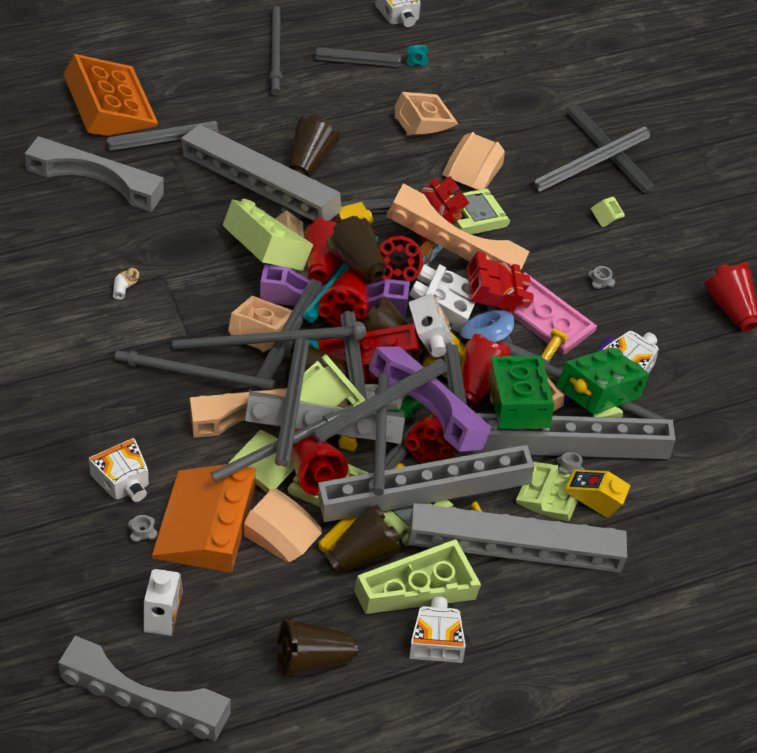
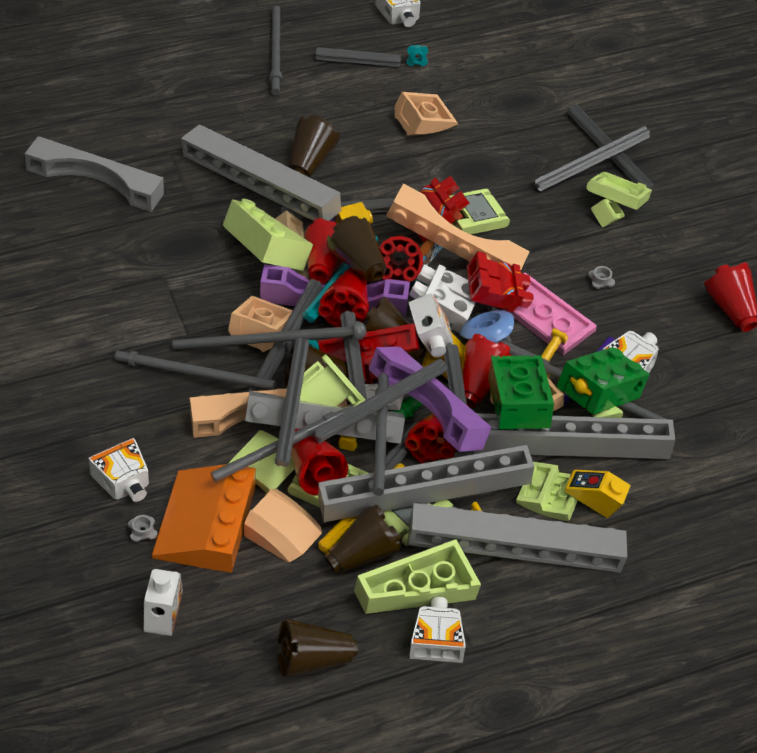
(108, 96): orange slope -> none
(123, 281): arm -> none
(155, 136): dark grey axle -> none
(196, 710): light grey arch -> none
(475, 161): light nougat slope -> none
(569, 461): light grey plate -> none
(619, 190): none -> yellowish green container

